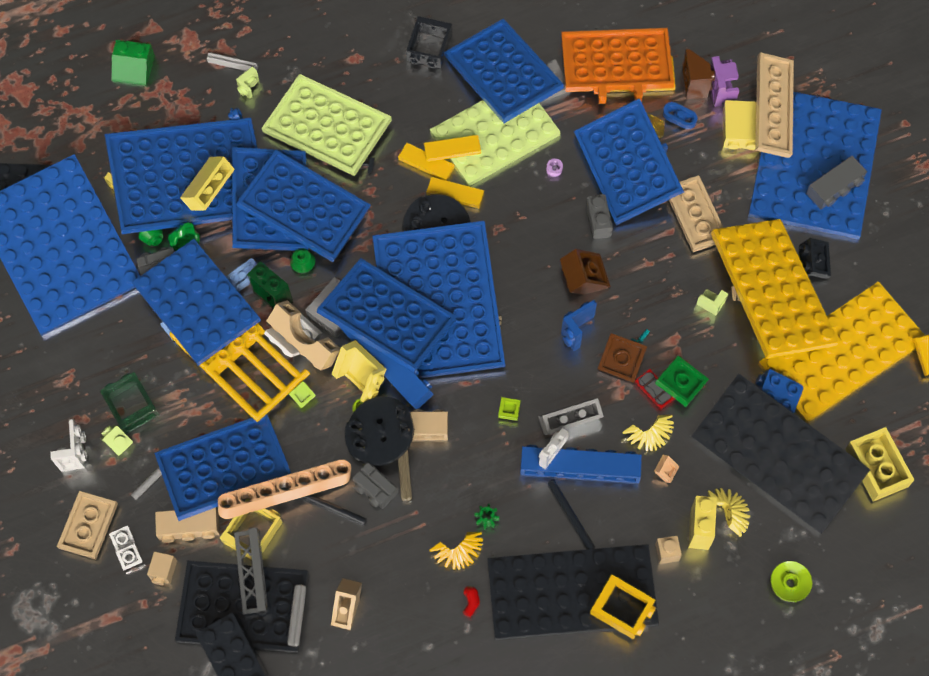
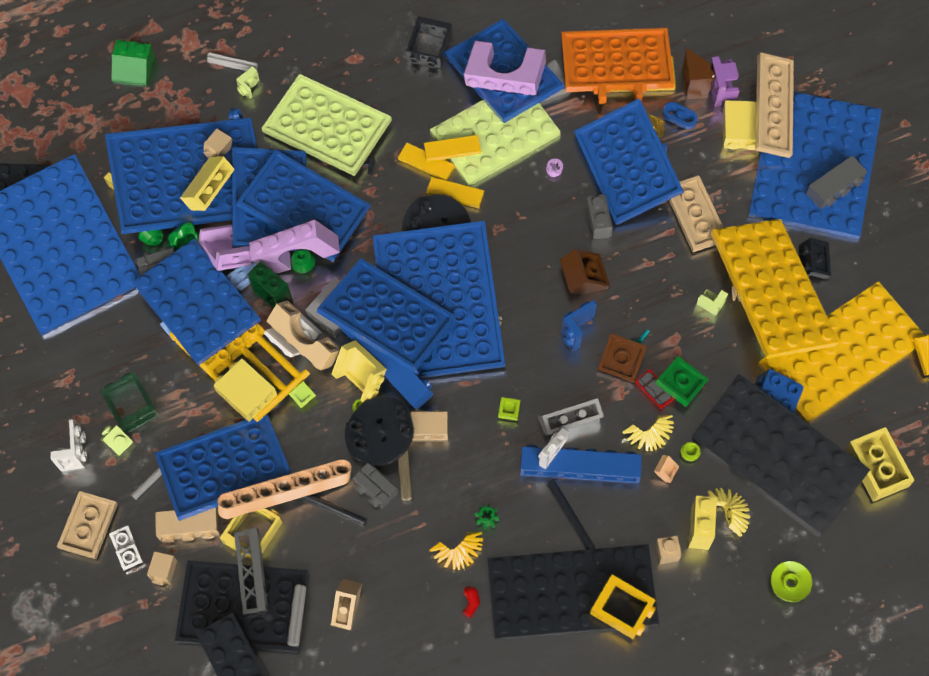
(217, 144): none -> tan brick
(218, 246): none -> lavender panel
(245, 389): none -> light yellow brick
(275, 247): none -> lavender arch
(523, 80): none -> lavender arch
(690, 451): none -> lime plate

